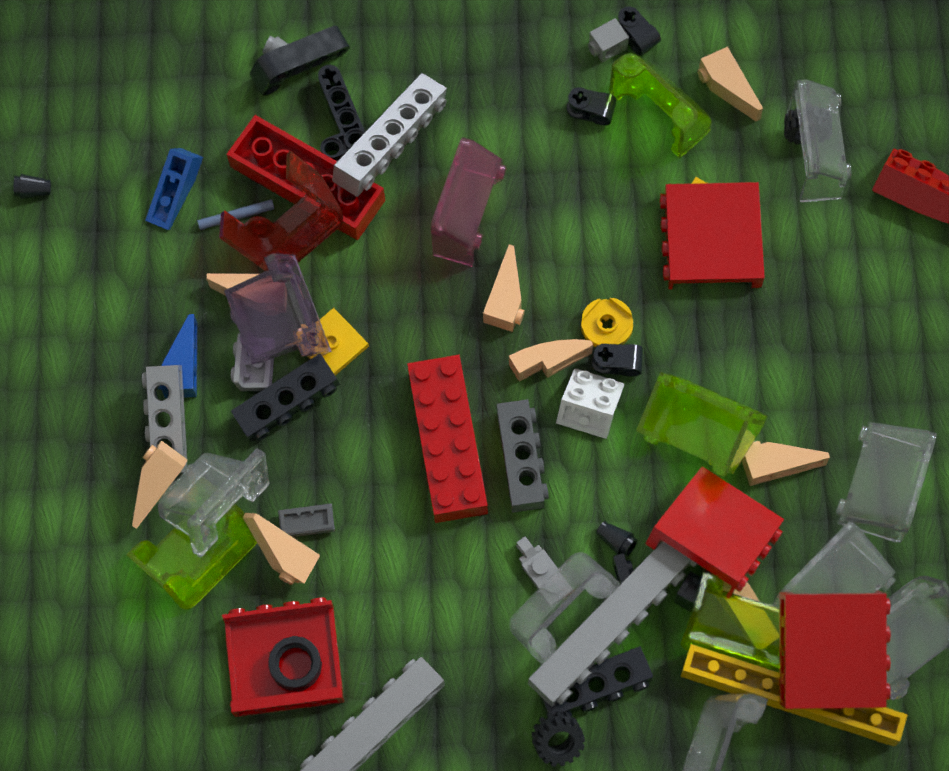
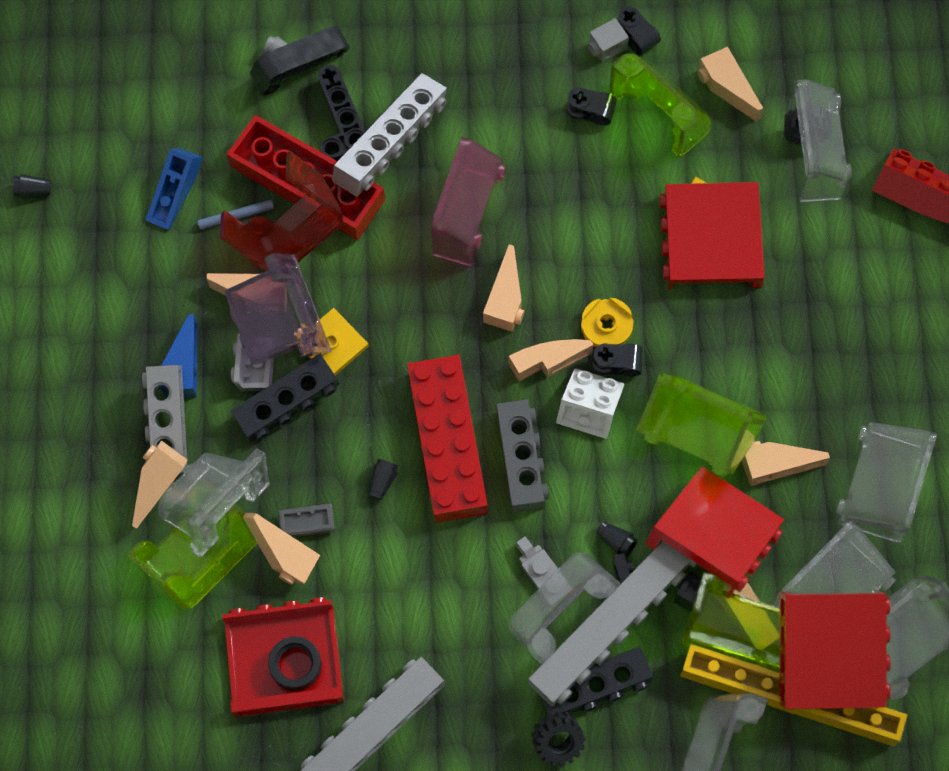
(381, 478): none -> black cone

